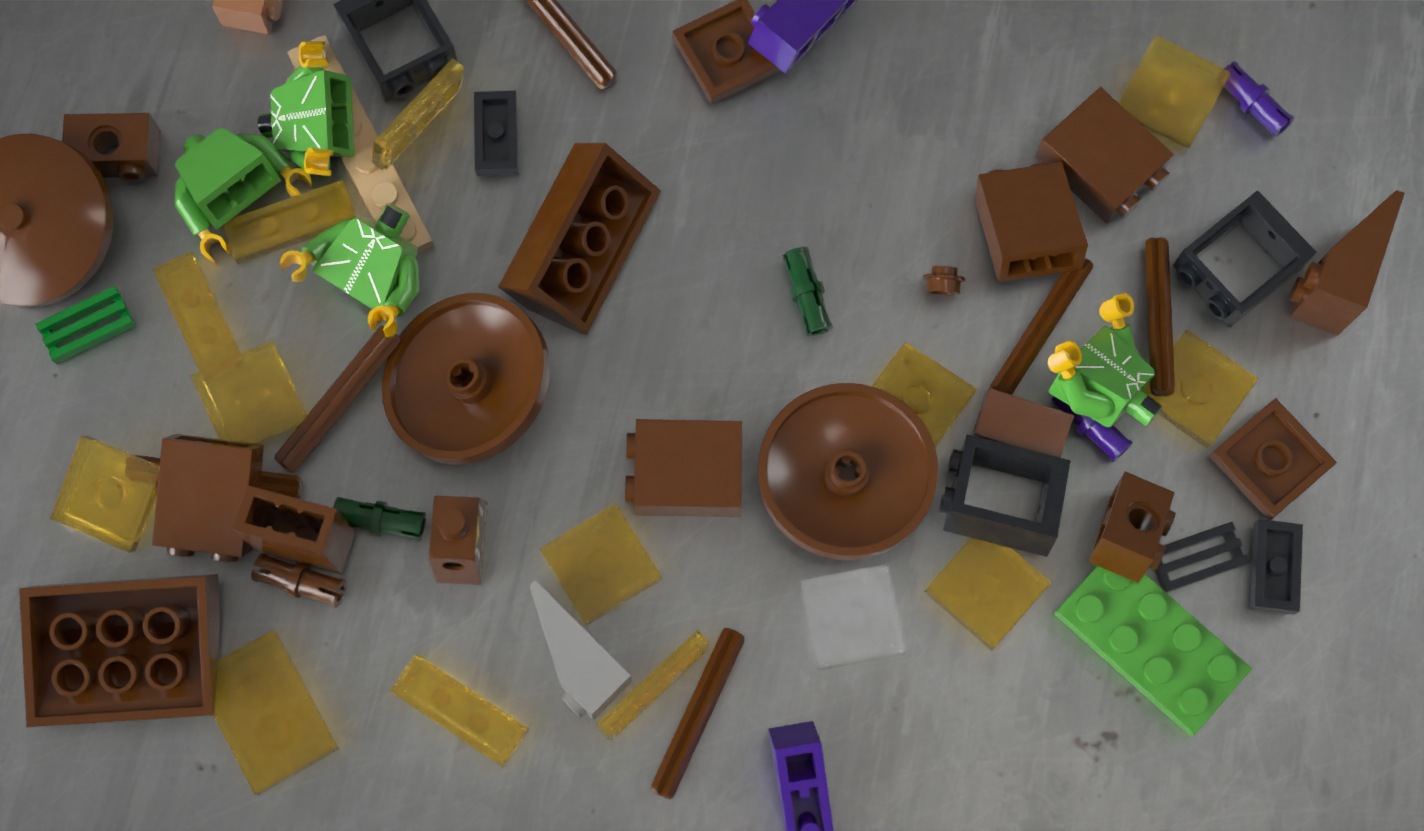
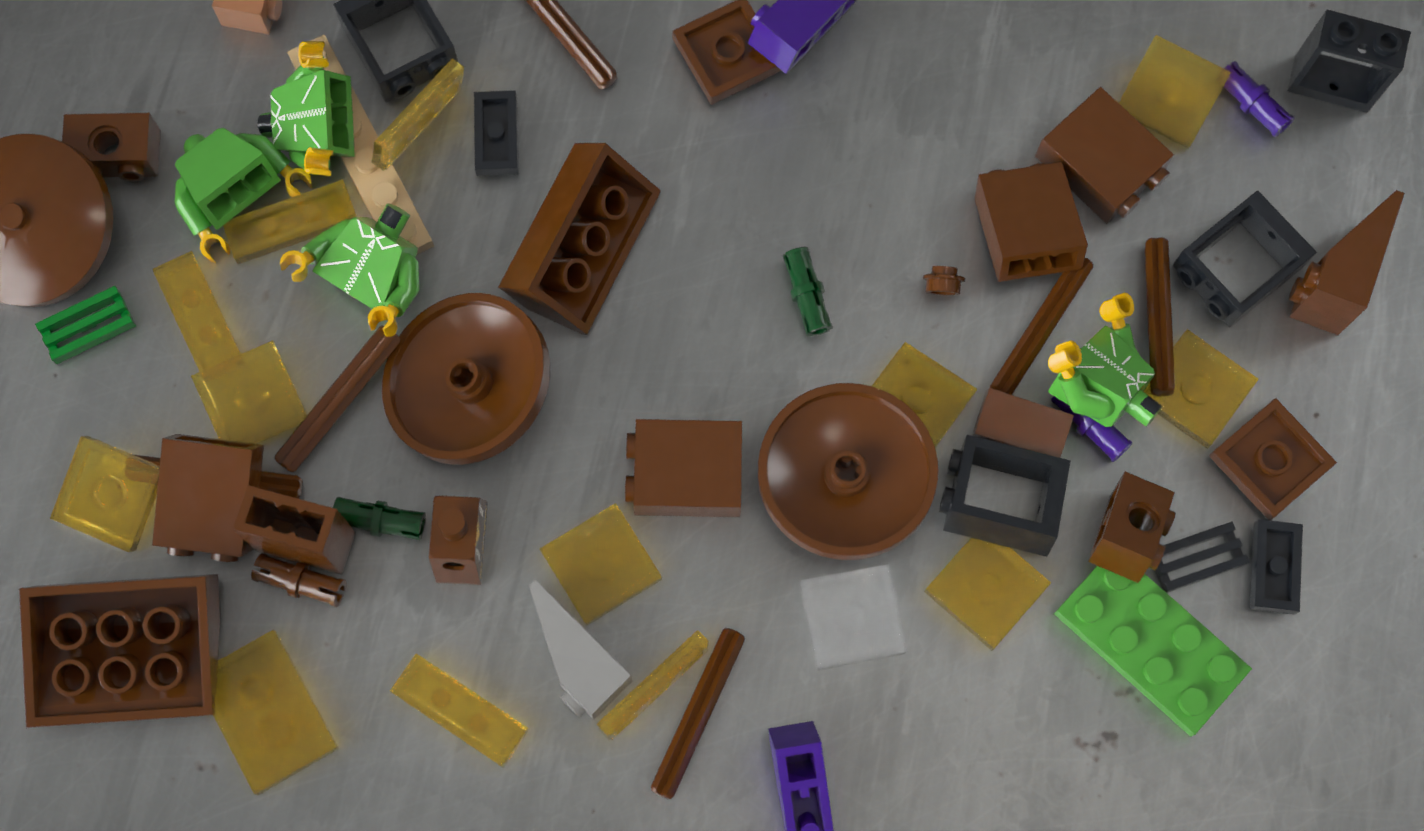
(1356, 84): none -> black window

